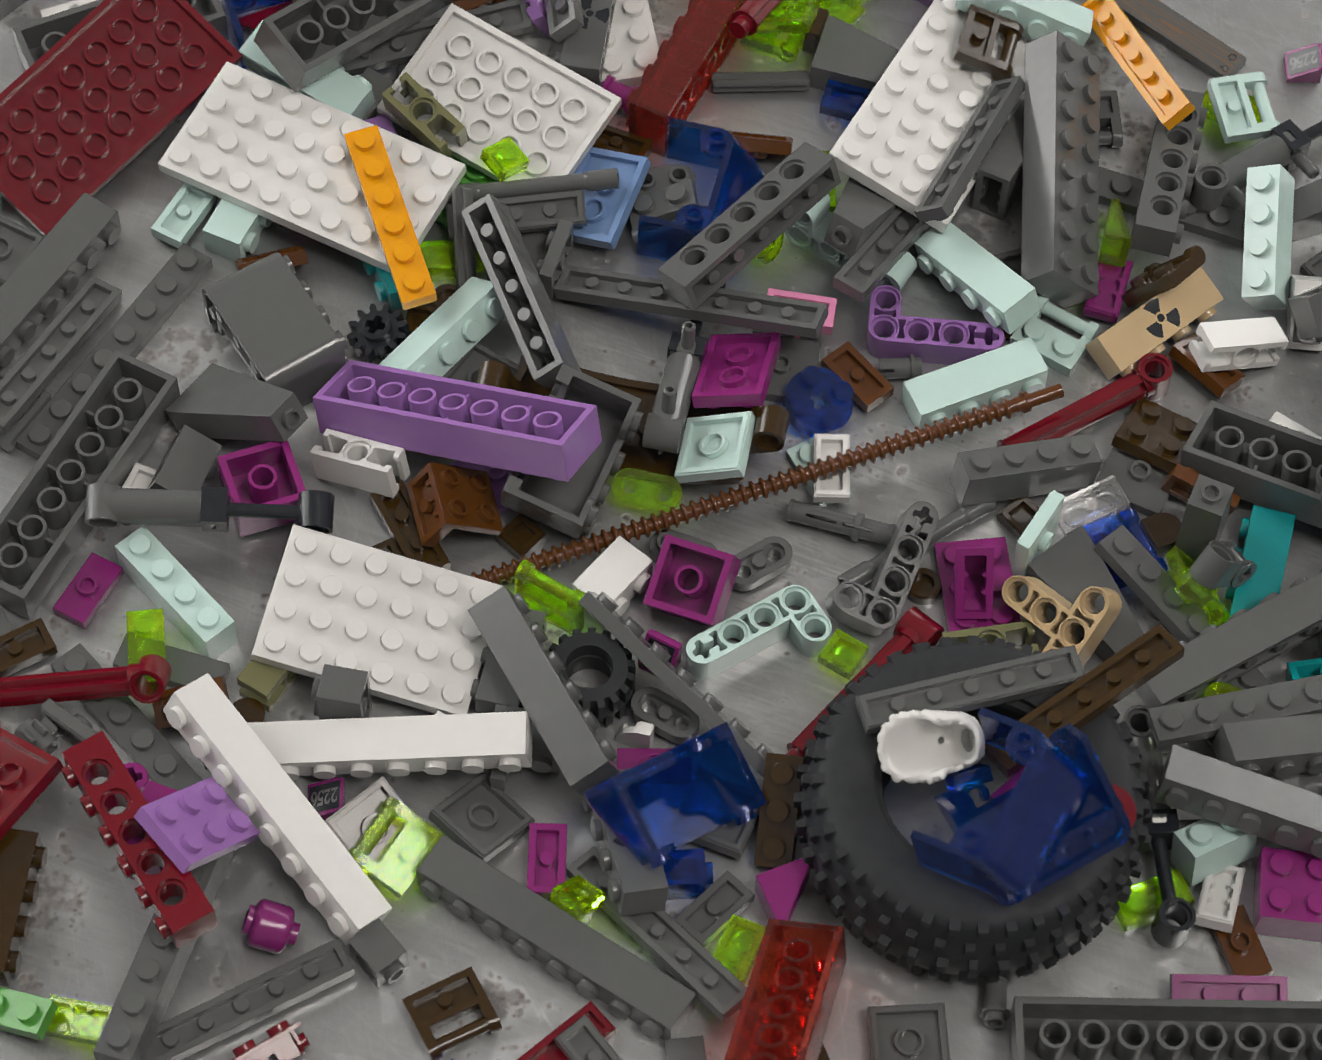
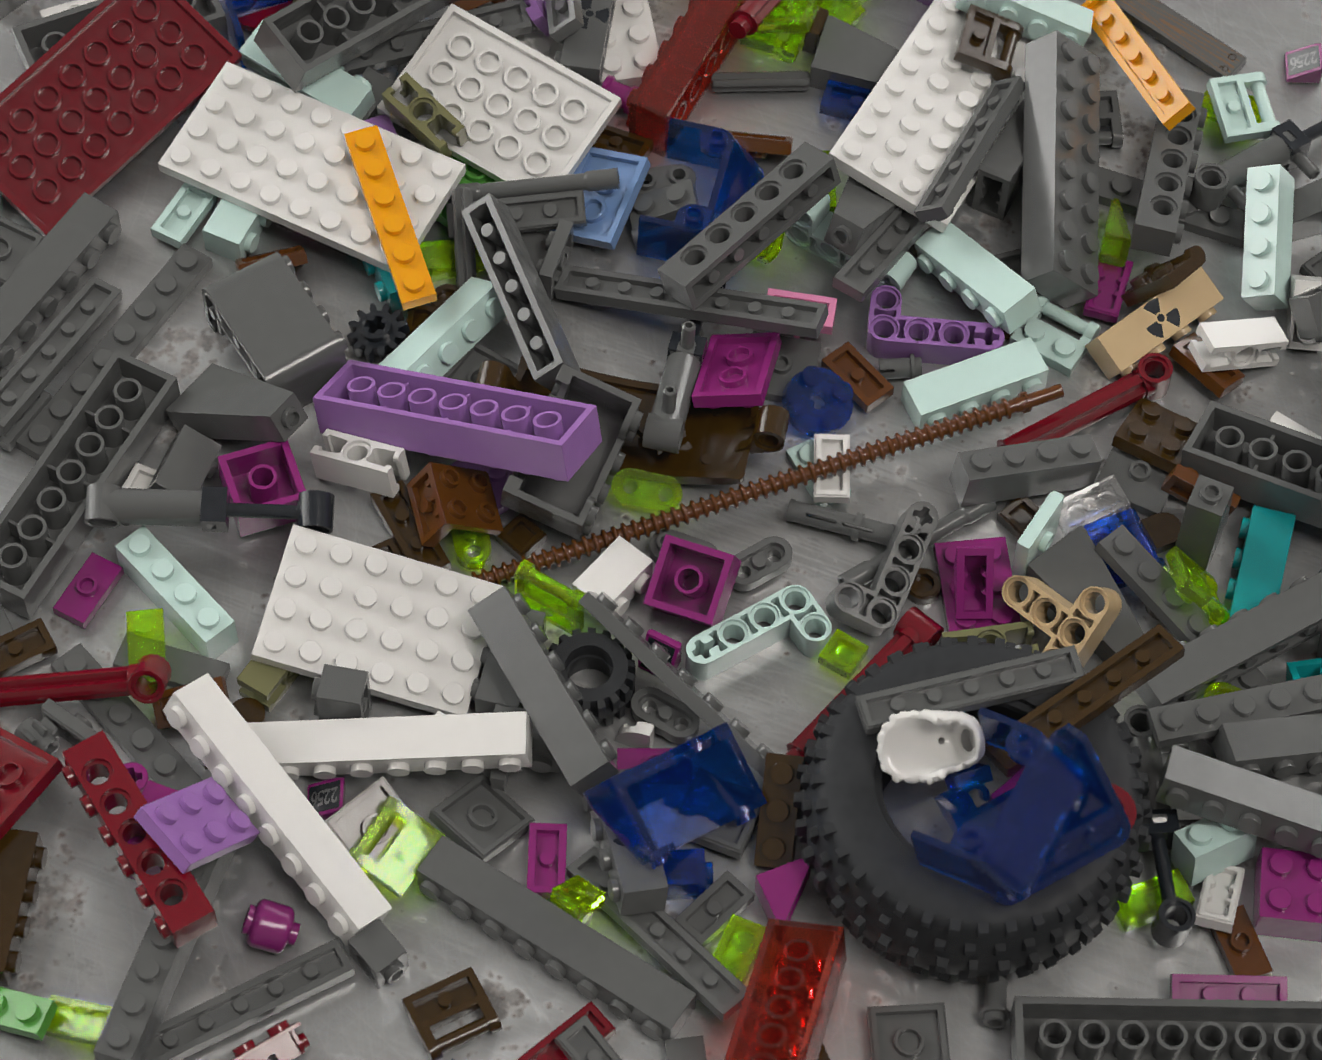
(467, 542): none -> clear neon green plate
(504, 159): clear neon green plate -> none
(715, 447): light aqua plate -> none
(1222, 566): dark grey piece -> none

